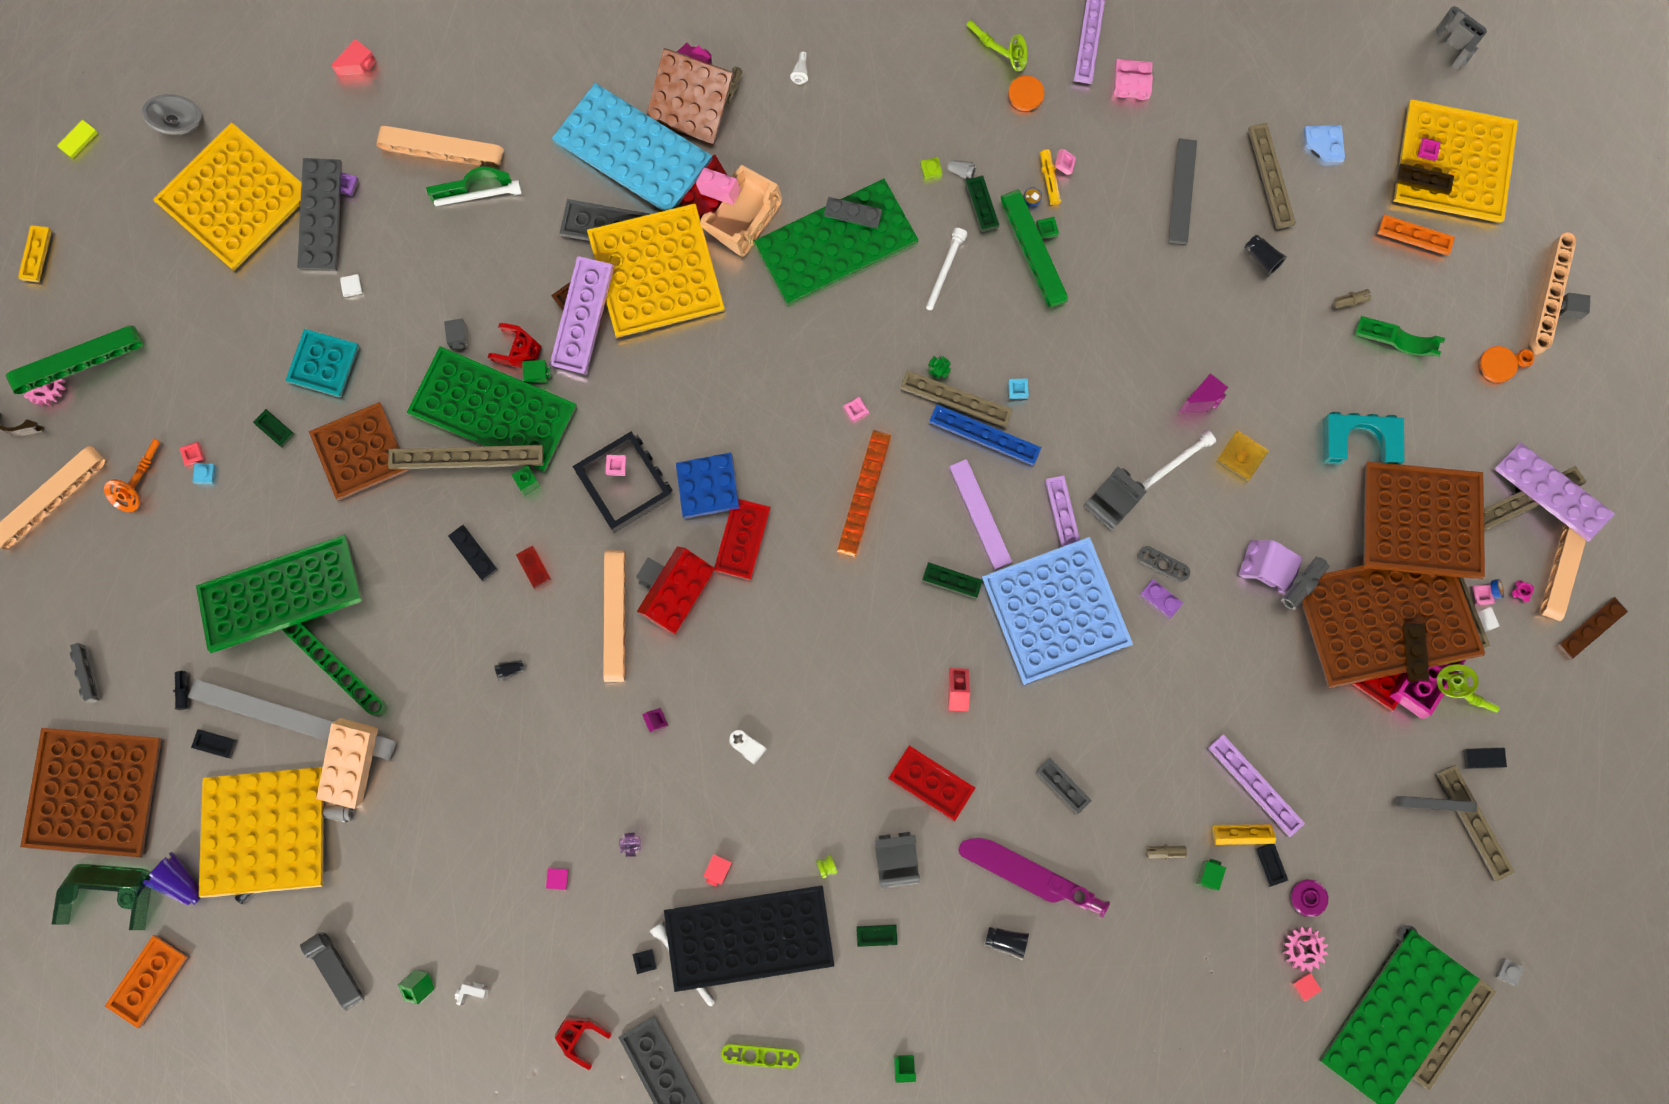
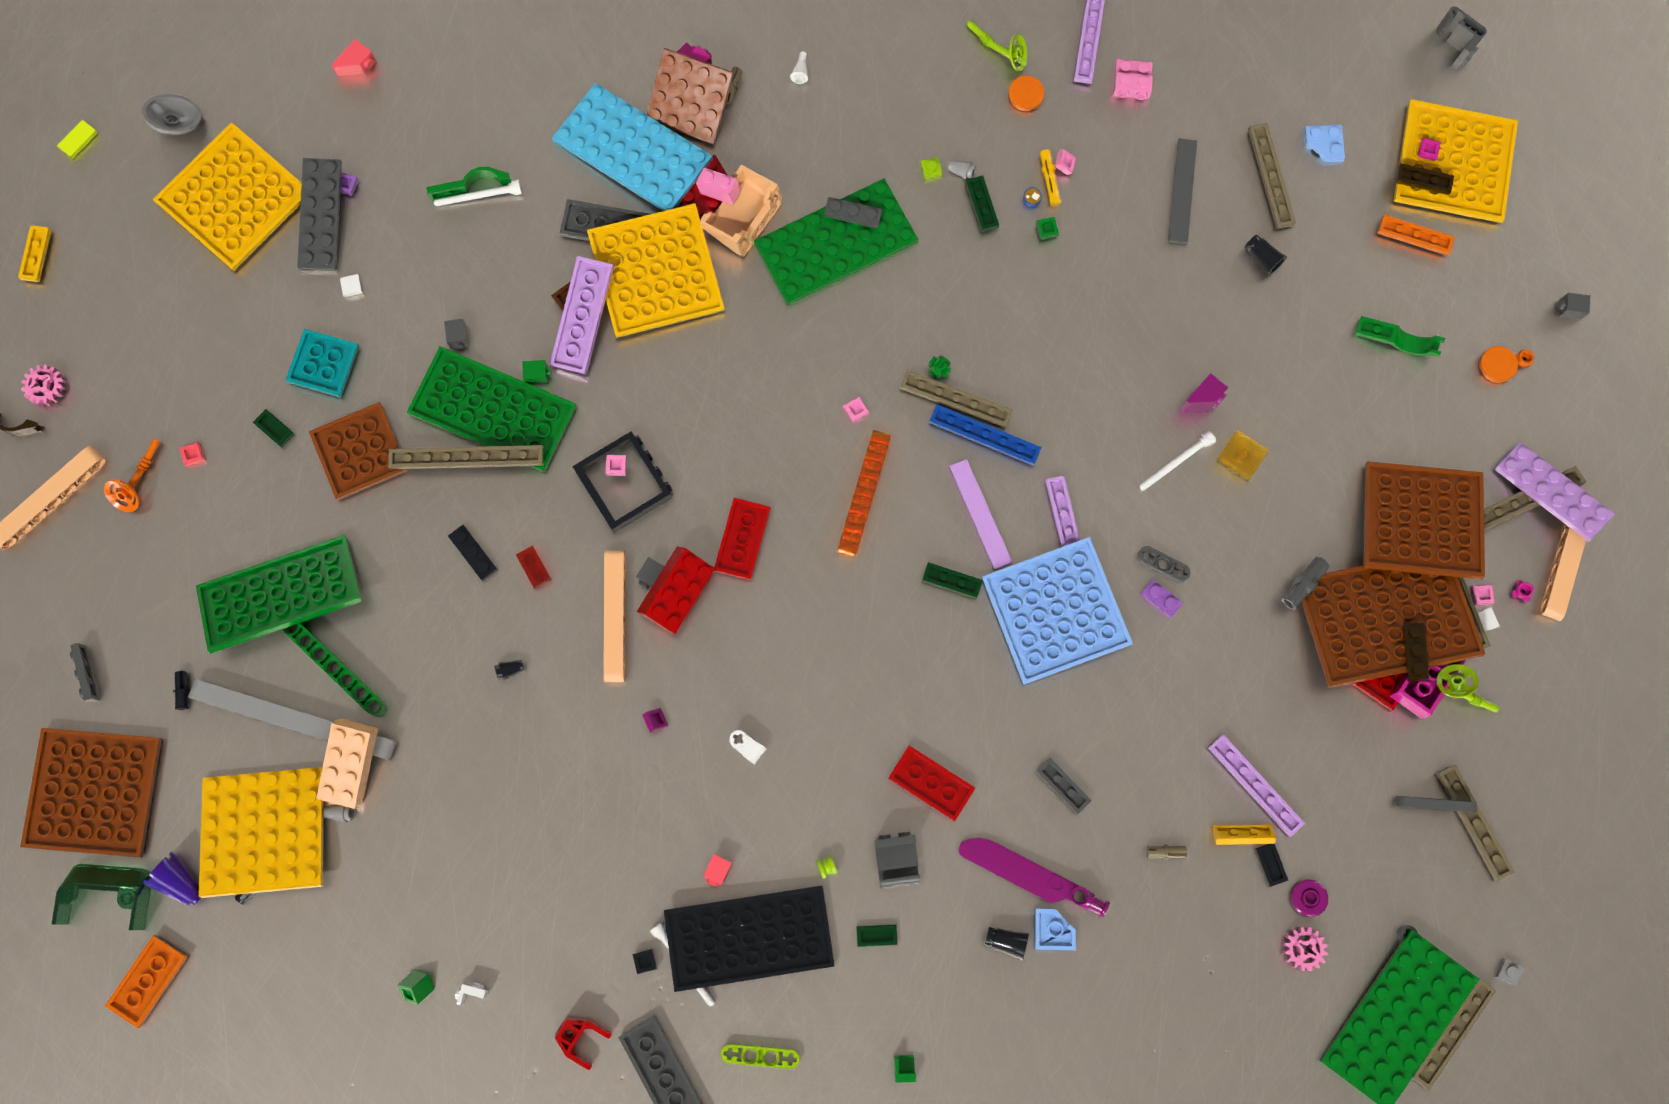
(74, 360): green beam -> none
(204, 473): medium azure plate -> none
(213, 743): black tile -> none
(333, 969): dark grey beam -> none
(439, 147): light nougat beam -> none
(517, 352): red piece -> none
(525, 480): green brick -> none
(557, 879): dark pink tile -> none
(630, 844): clear purple gear -> none
(707, 485): blue plate -> none
(958, 236): white piece -> none
(958, 689): coral slope -> none
(1018, 388): medium azure plate -> none
(1034, 248): green beam -> none
(1053, 931): none -> light blue plate
(1115, 498): dark grey piece -> none
(1211, 874): green brick -> none
(1271, 564): lavender piece -> none
(1307, 986): coral tile -> none
(1352, 298): dark tan axle -> none
(1387, 429): teal arch -> none
(1485, 758): black tile -> none
(1497, 588): blue tile -> none
(1546, 299): light nougat beam -> none
(1592, 628): reddish brown plate -> none

